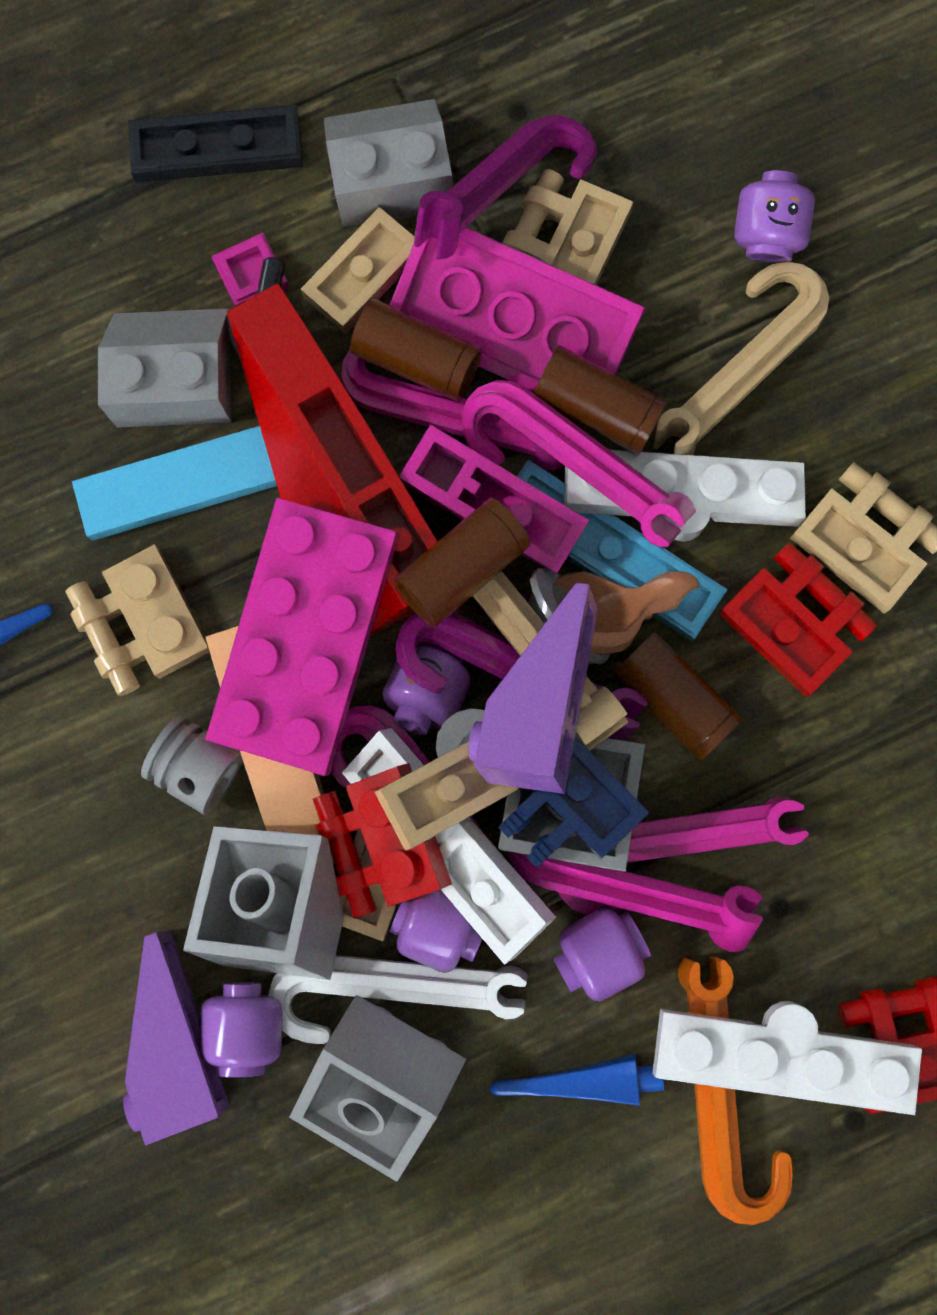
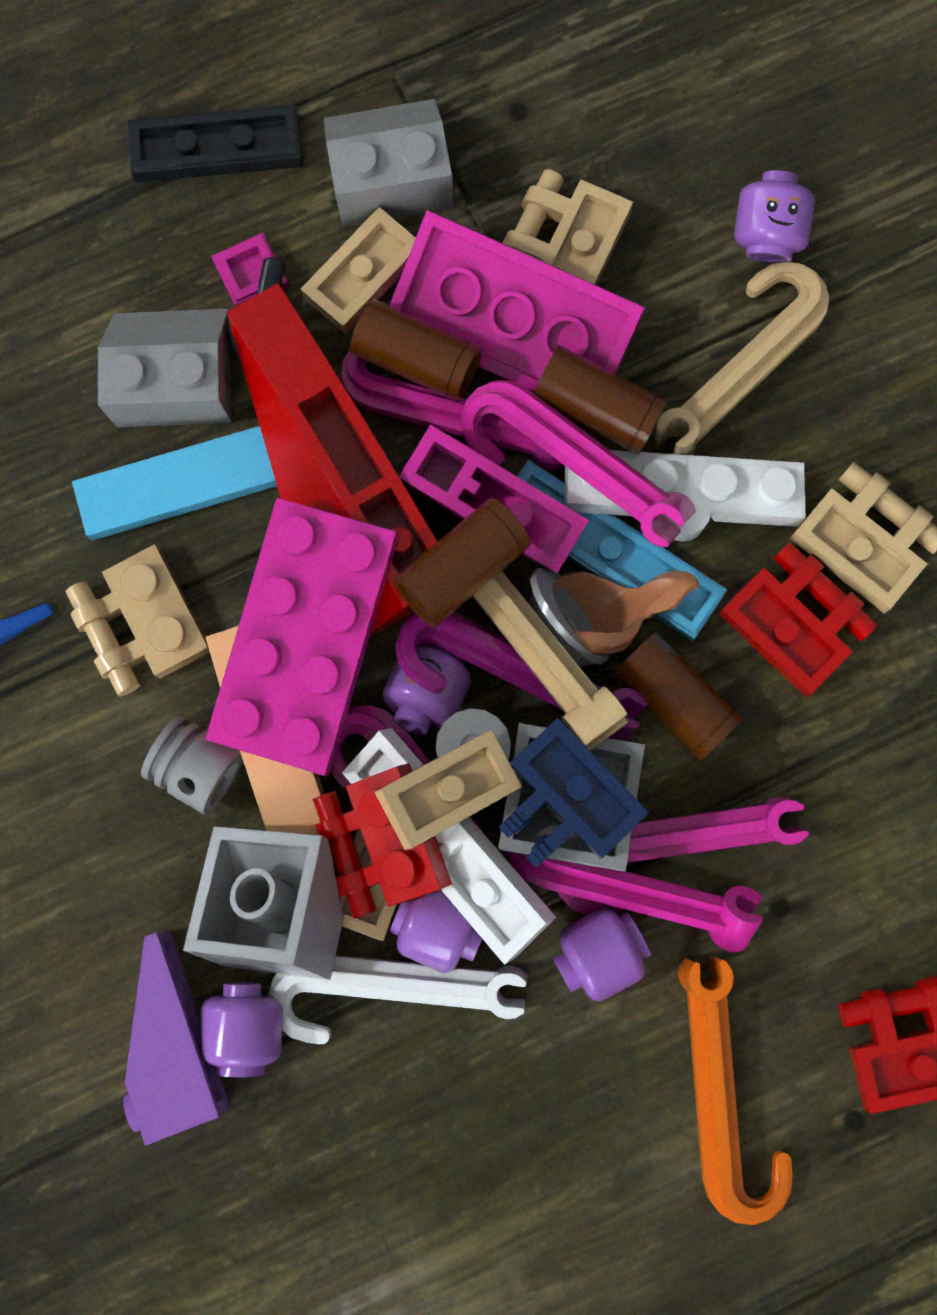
(377, 1087): light grey slope -> none
(448, 213): magenta piece -> none
(537, 705): medium lavender slope -> none
(607, 1081): blue piece -> none
(787, 1059): white hinge -> none

